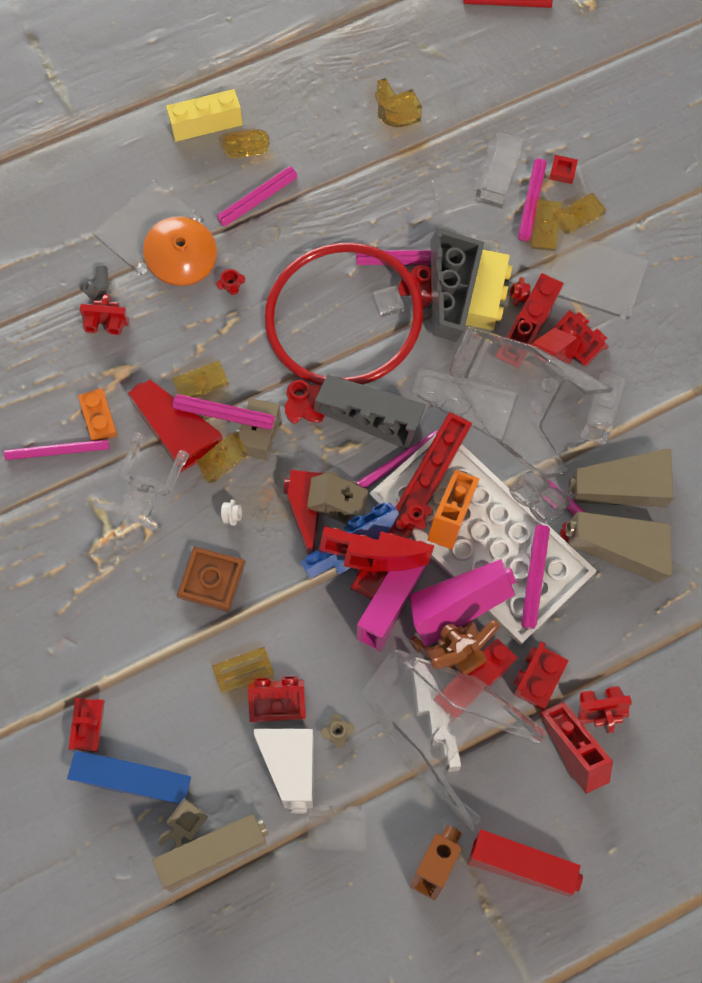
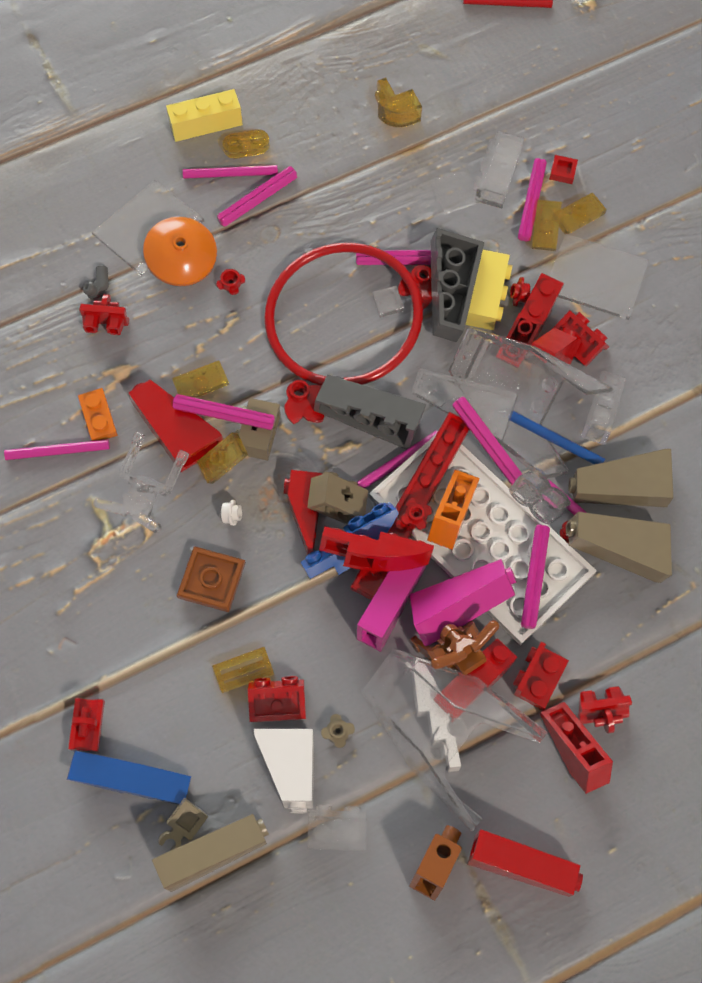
(230, 171): none -> dark pink bar
(487, 439): none -> dark pink axle
(556, 439): none -> blue bar

